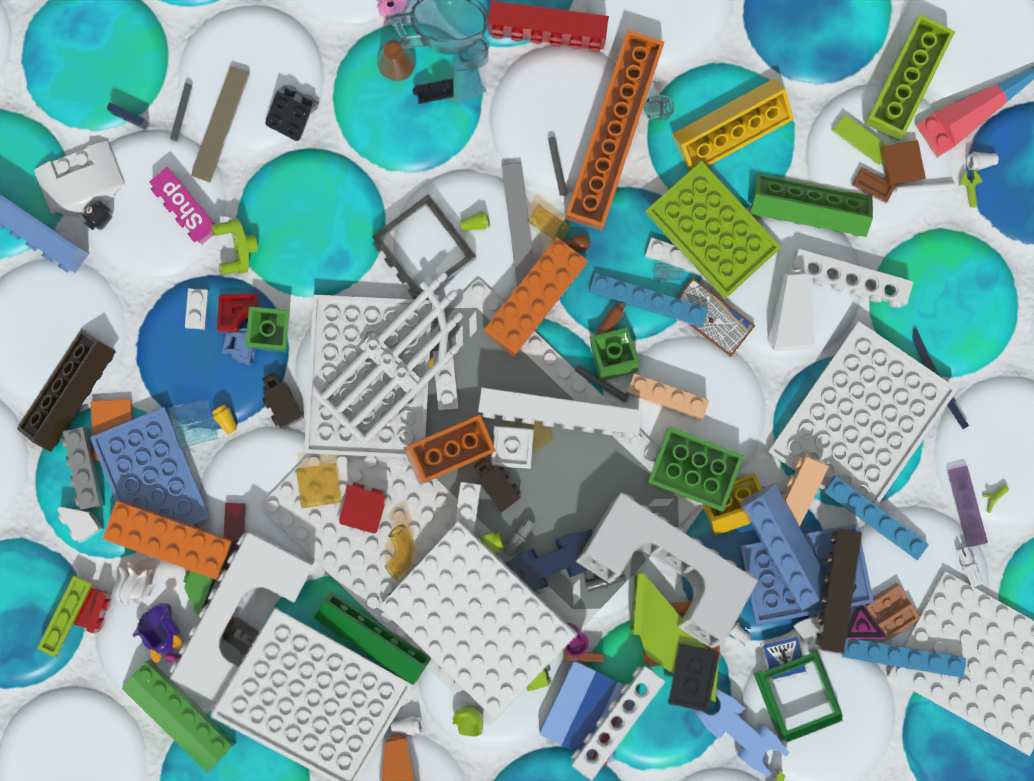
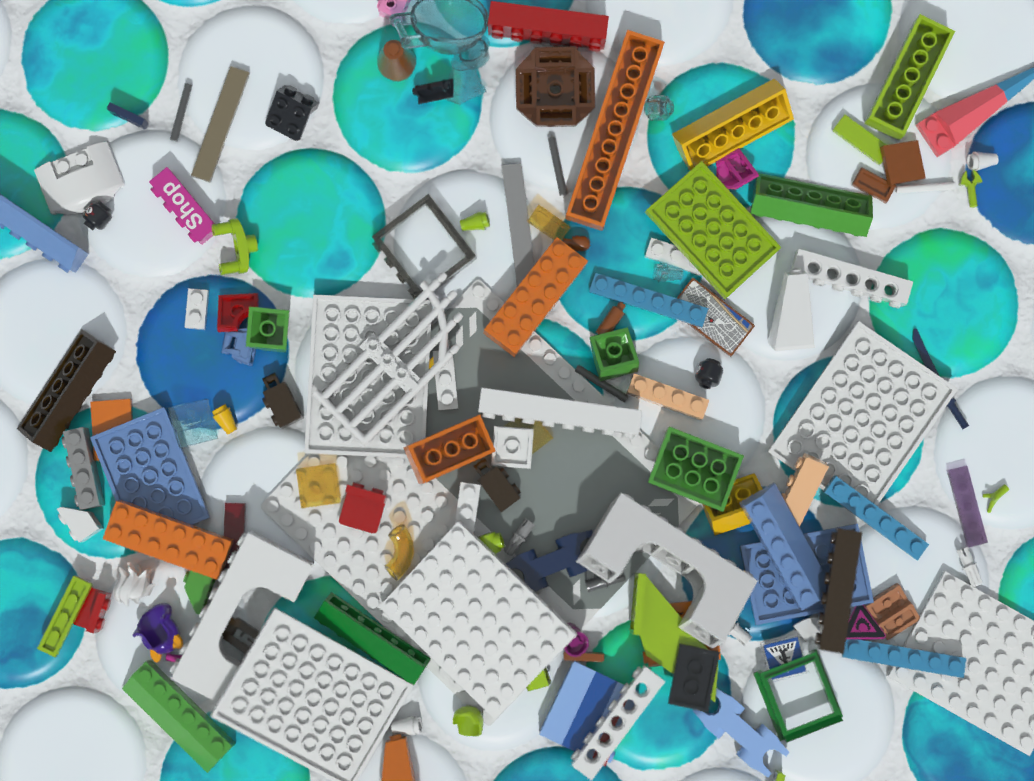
(559, 68): none -> reddish brown piece
(709, 373): none -> black head
(735, 170): none -> dark pink slope

